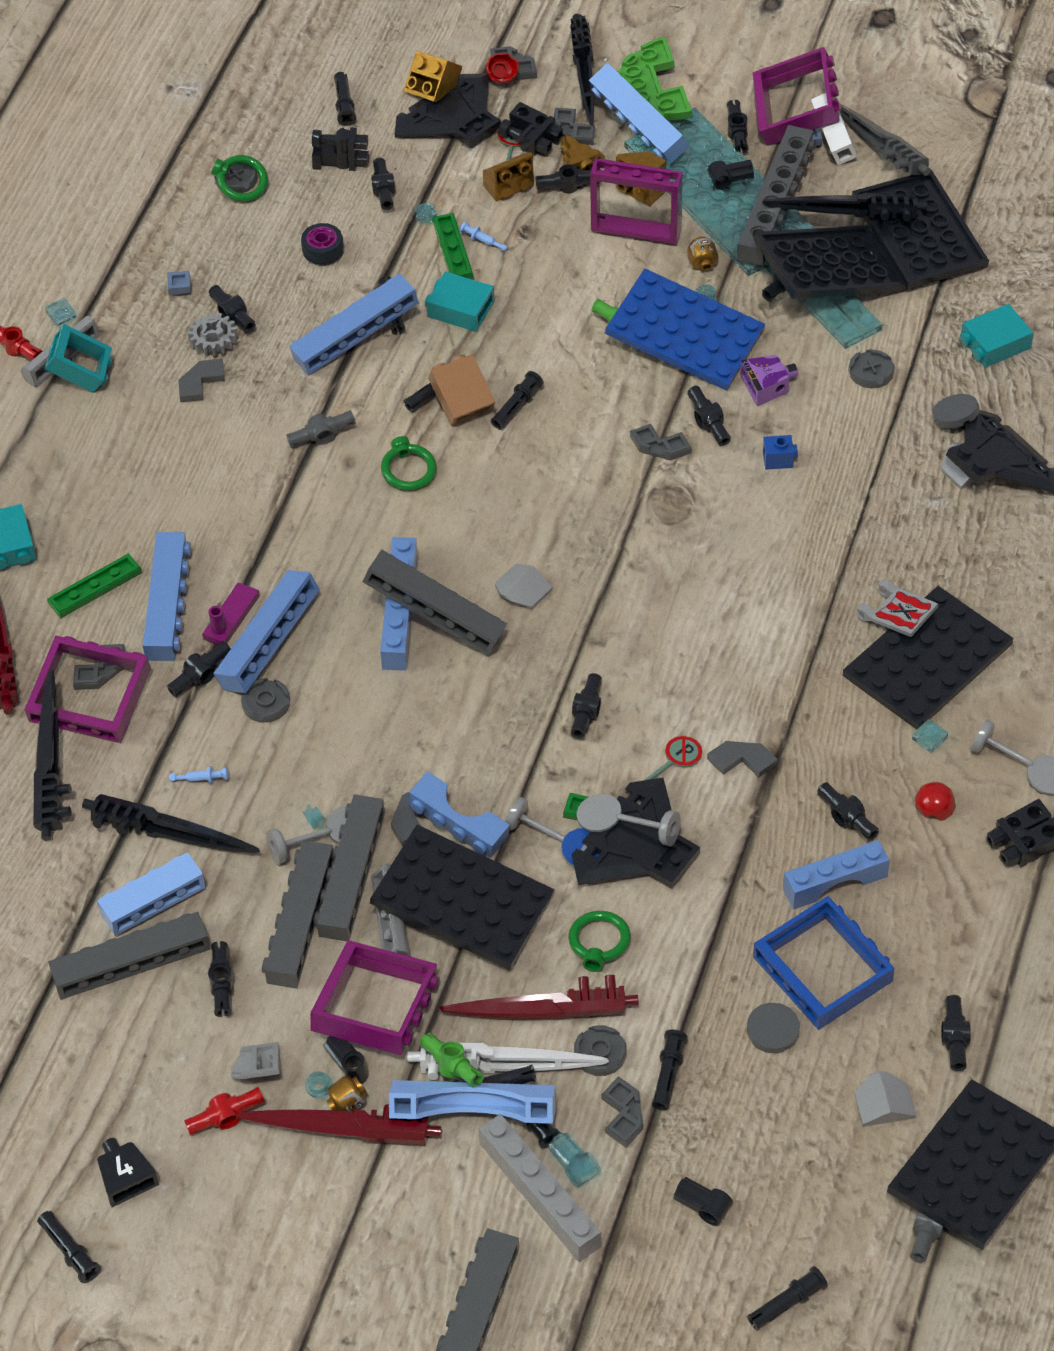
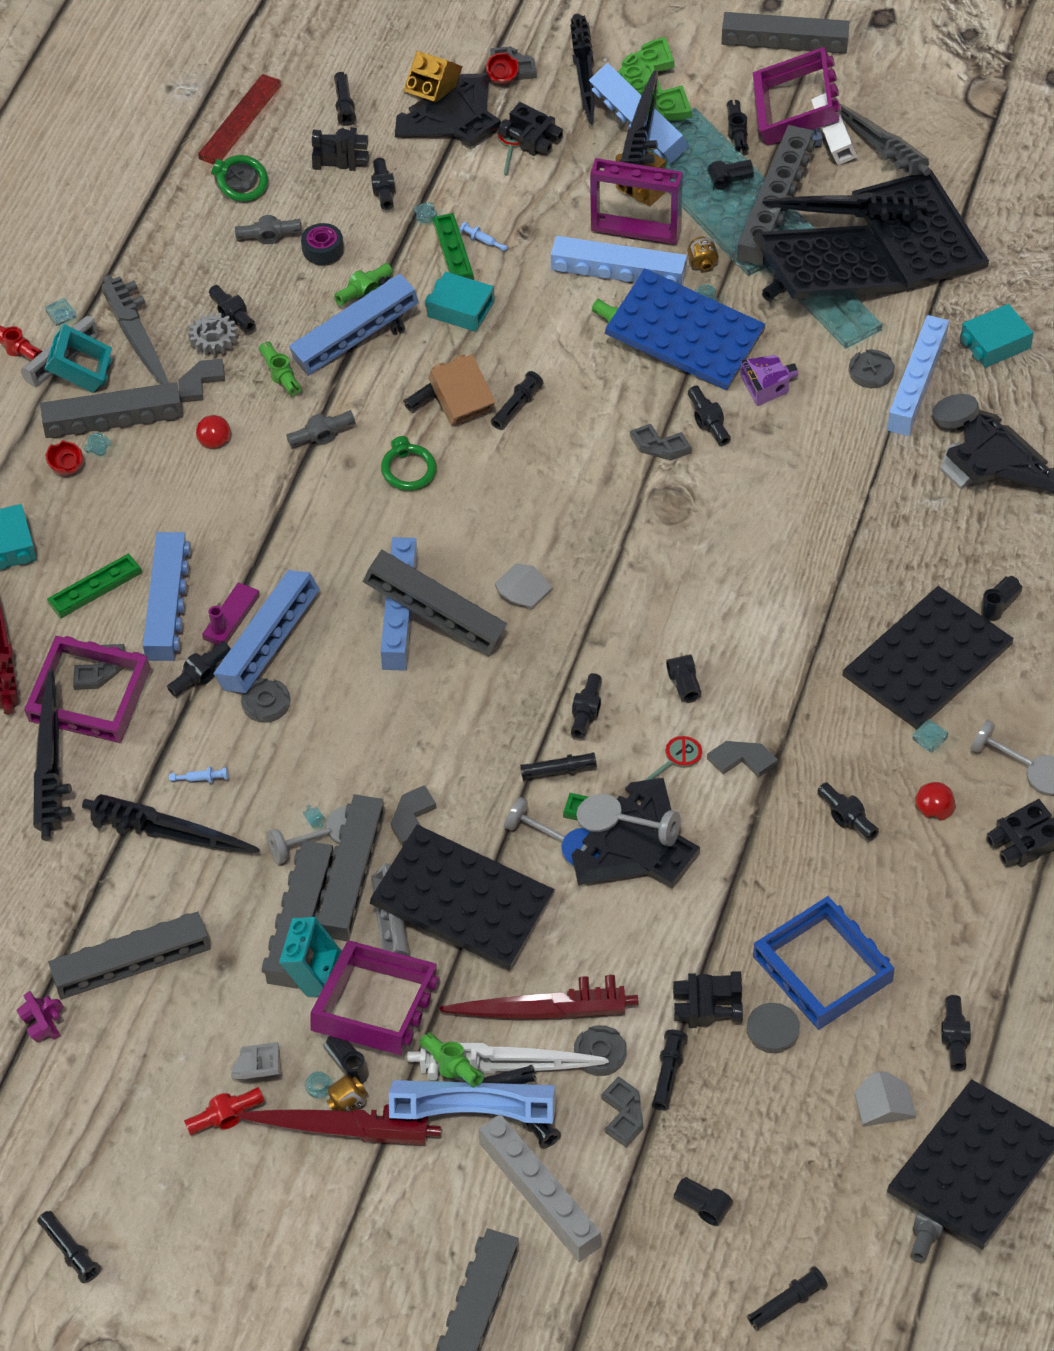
(42, 1013): none -> magenta hips
(64, 458): none -> red hair
(97, 444): none -> clear light blue plate
(111, 410): none -> dark grey brick
(125, 1171): black torso -> none
(128, 318): none -> dark grey piece
(151, 893): light blue brick -> none
(179, 282): sand blue plate -> none
(213, 431): none -> red hair
(220, 969): black pin -> none
(239, 119): none -> clear red tile
(268, 229): none -> dark grey pin
(280, 368): none -> bright green pin
(326, 953): none -> teal window
(362, 283): none -> bright green pin
(482, 832): medium blue arch -> none
(509, 176): pearl gold slope -> none
(558, 766): none -> black pin
(566, 118): dark grey tile -> none
(566, 179): black pin -> none
(578, 1165): clear light blue piece -> none
(579, 154): pearl gold rock -> none
(594, 957): green piece -> none
(614, 260): none -> light blue brick
(638, 135): none -> black piece
(683, 673): none -> black piece
(703, 995): none -> black hips
(779, 452): blue brick -> none
(785, 32): none -> dark grey brick
(810, 881): medium blue arch -> none
(900, 611): light grey flag -> none
(918, 375): none -> light blue brick
(999, 597): none -> black piece

